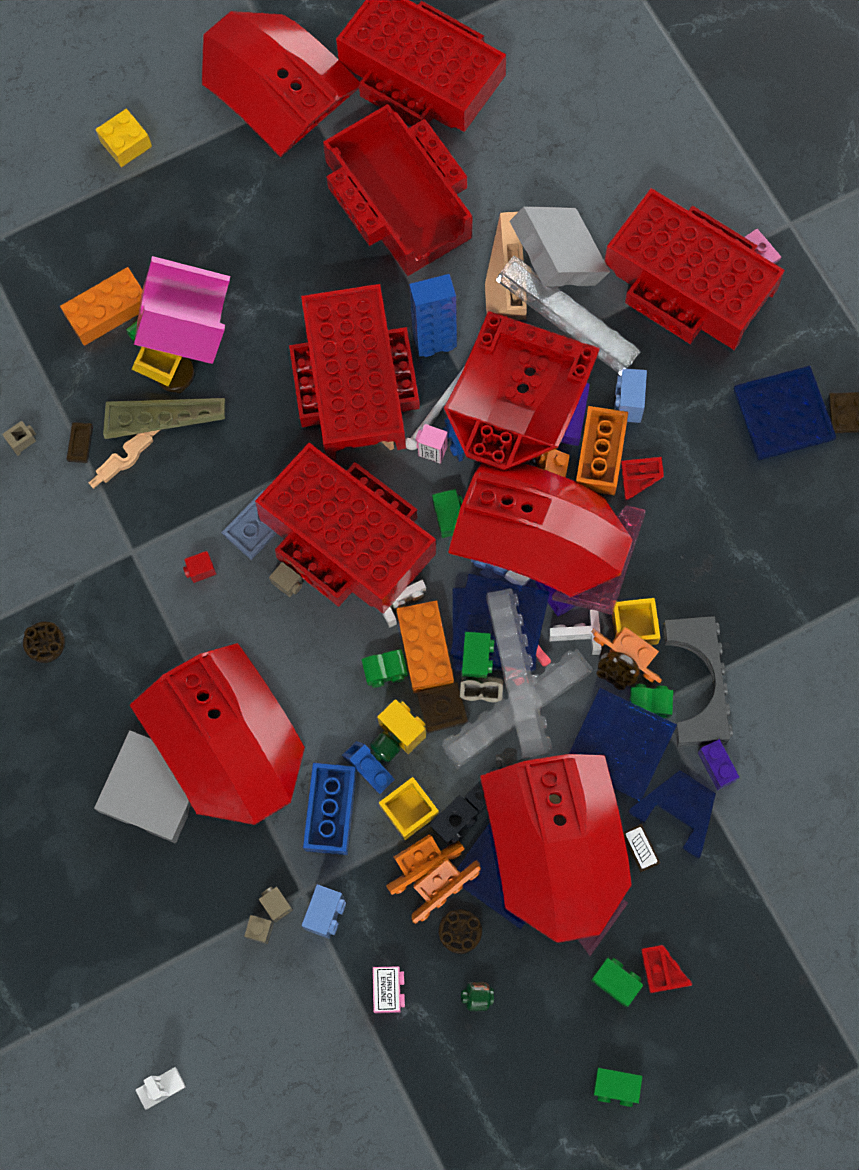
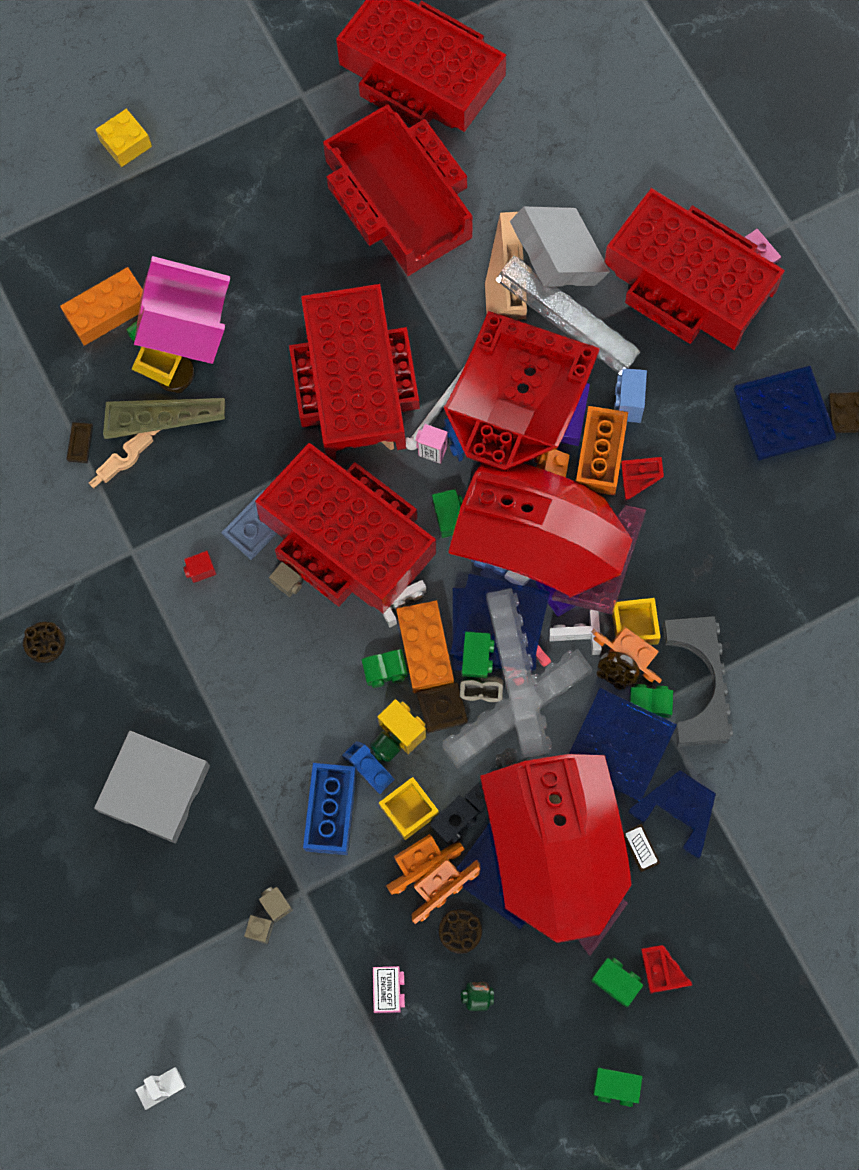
(14, 435): dark tan brick -> none
(228, 765): red wedge -> none
(242, 69): red wedge -> none
(324, 911): medium blue brick -> none
(433, 315): blue brick -> none
(718, 764): dark purple brick -> none

